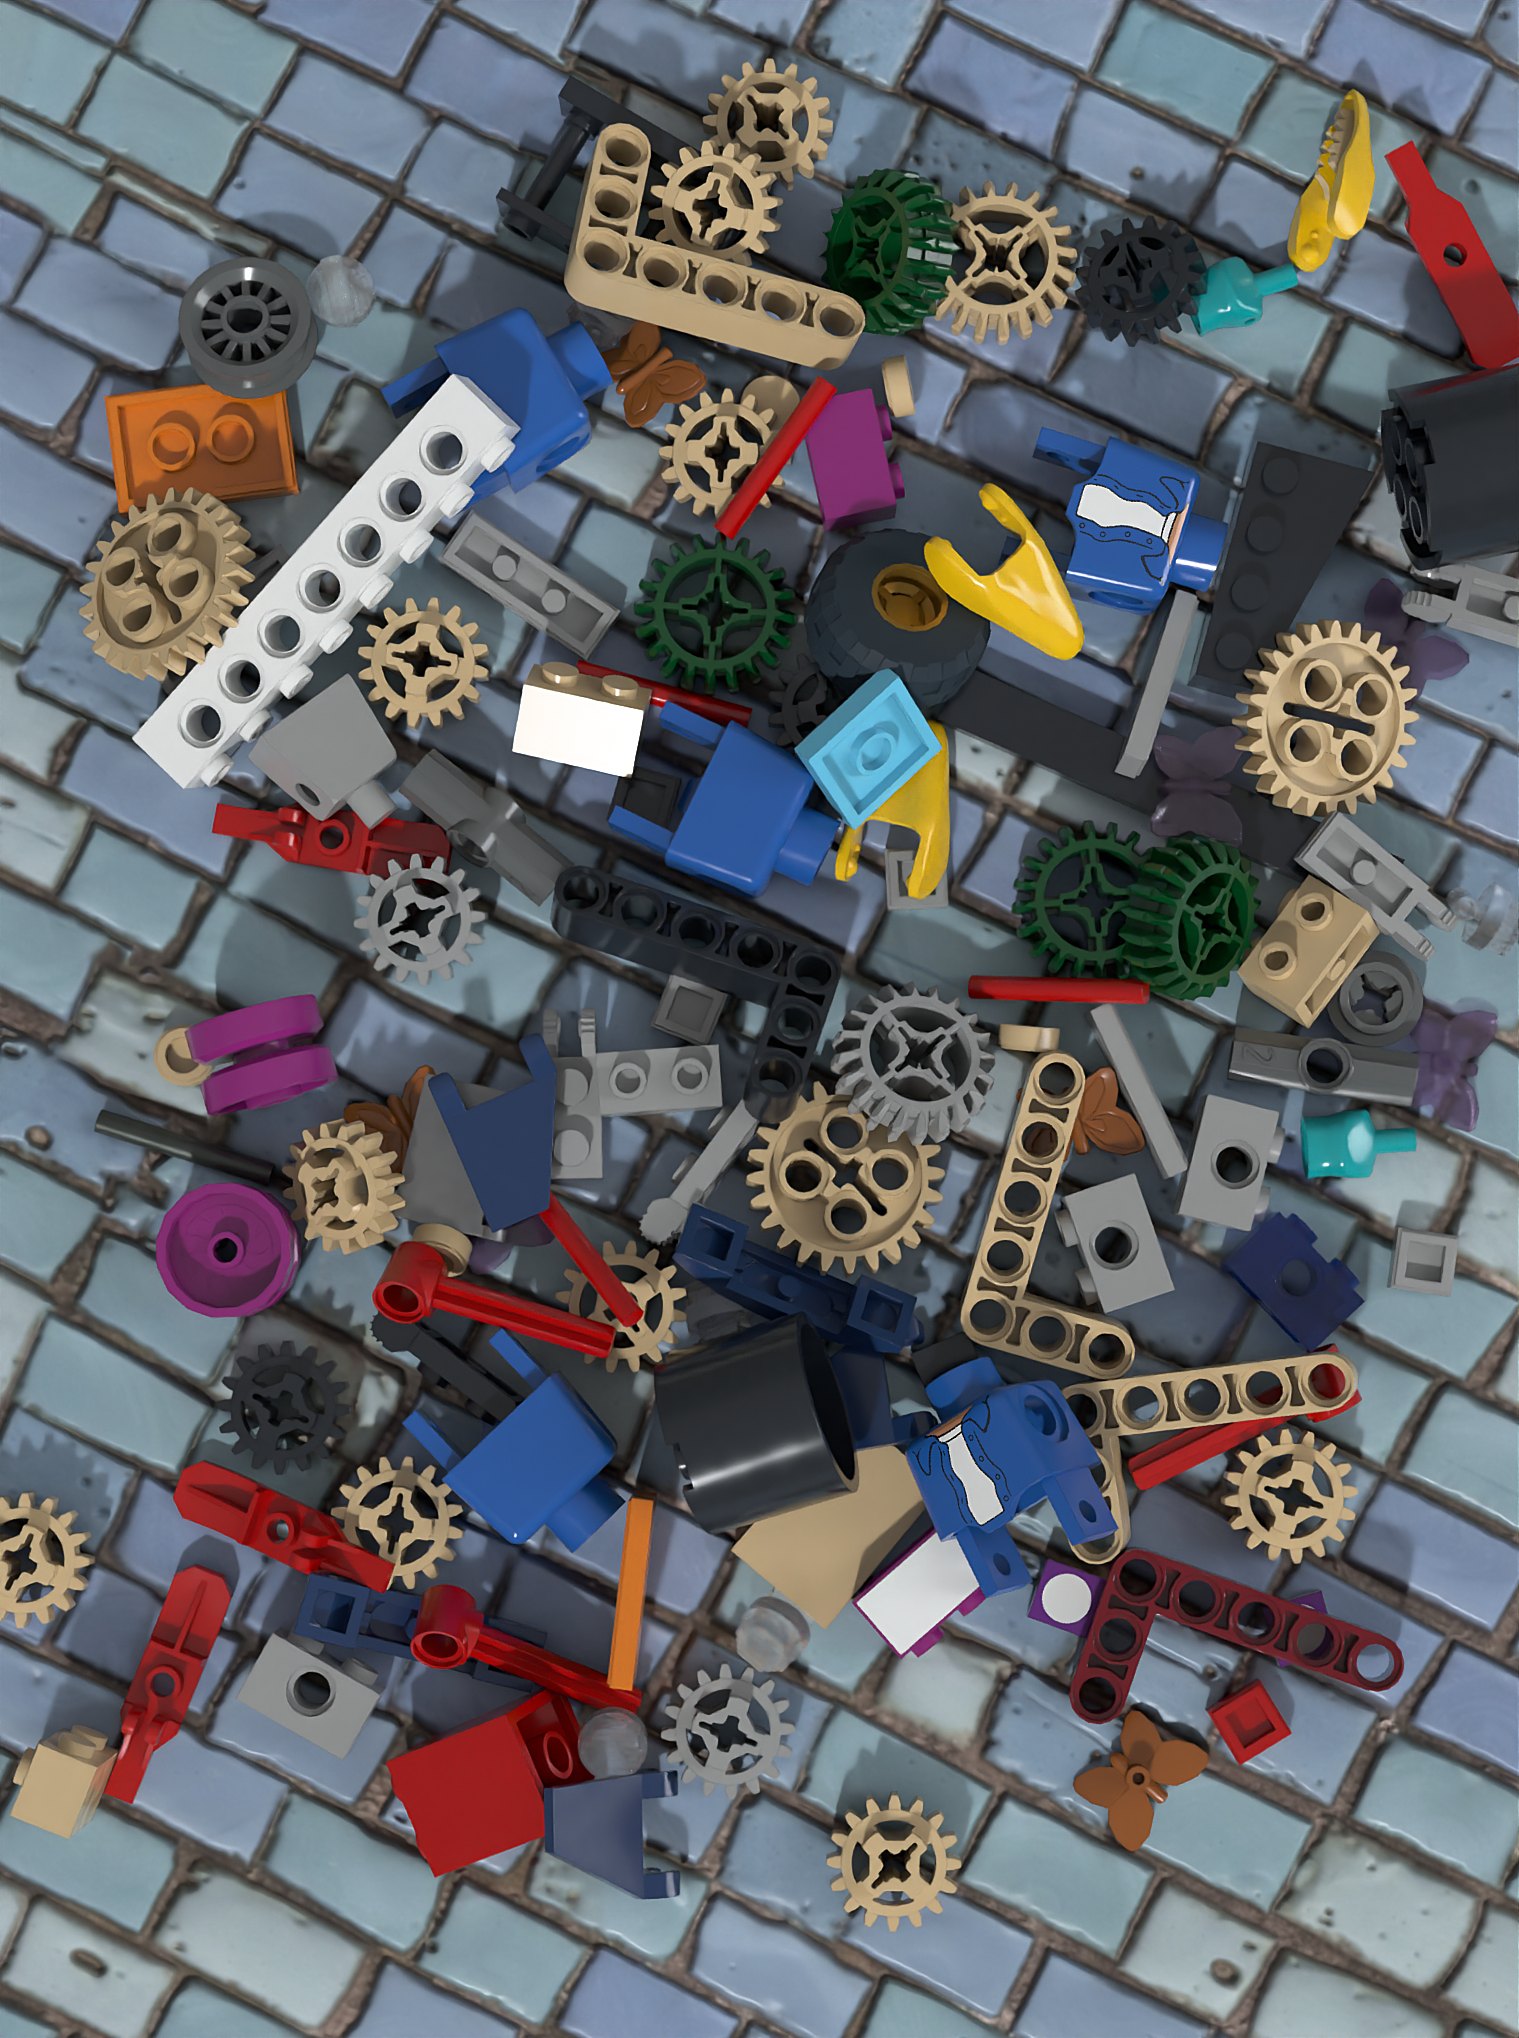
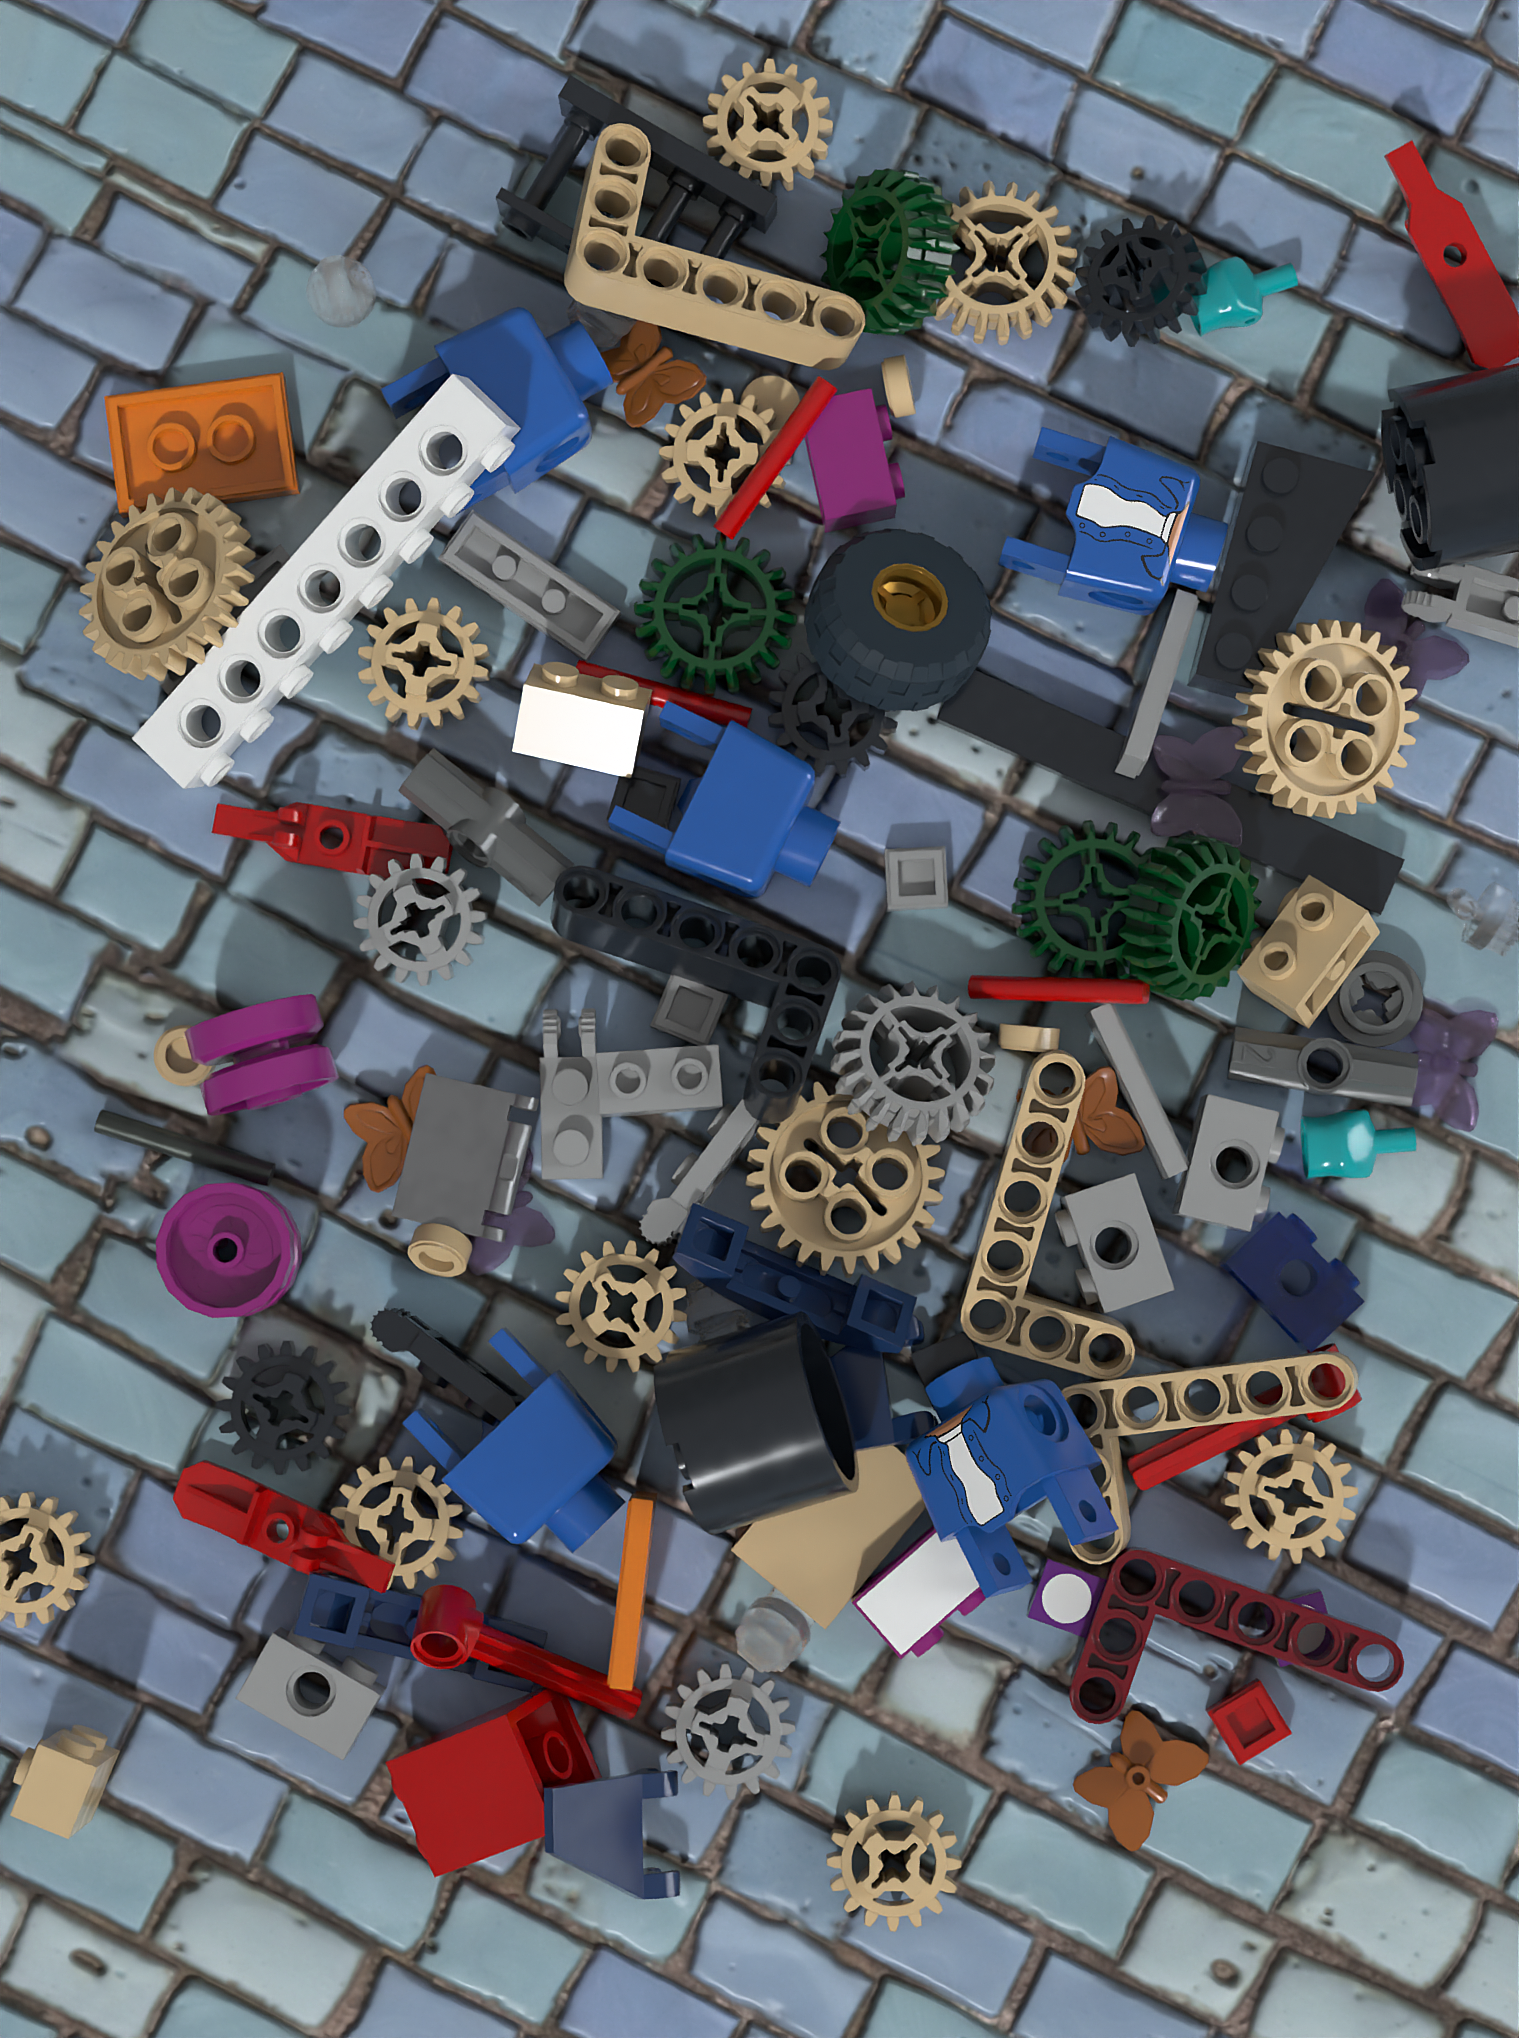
(176, 1647): red piece -> none
(213, 334): dark grey wheel -> none
(330, 755): light grey torso -> none
(343, 1186): tan gear -> none
(418, 1284): red axle -> none
(506, 1139): dark blue flag -> none
(591, 1263): red bar -> none
(613, 1743): clear piece -> none
(725, 181): tan gear -> none
(868, 747): medium azure plate -> none
(917, 805): yellow animal -> none
(1023, 593): yellow animal -> none
(1340, 191): yellow animal -> none
(1375, 880): light grey hinge -> none
(1423, 1261): light grey tile -> none

